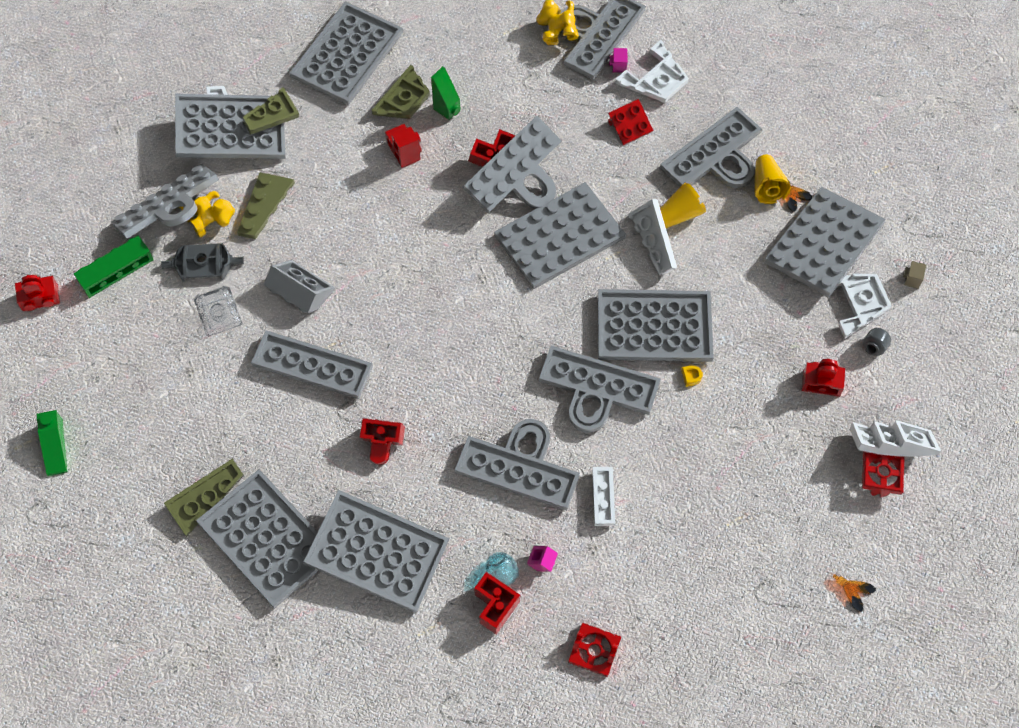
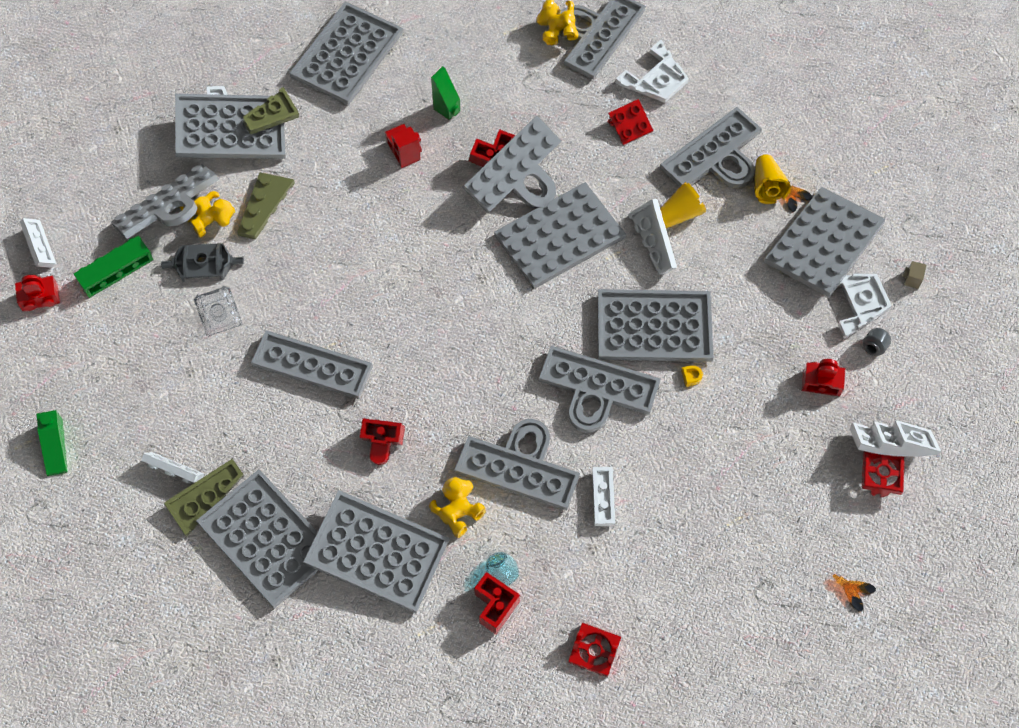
(37, 243): none -> white plate
(172, 468): none -> white plate
(298, 286): light grey slope -> none
(403, 97): olive wing -> none
(457, 491): none -> yellow animal
(542, 558): dark pink plate -> none
(619, 60): dark pink plate -> none

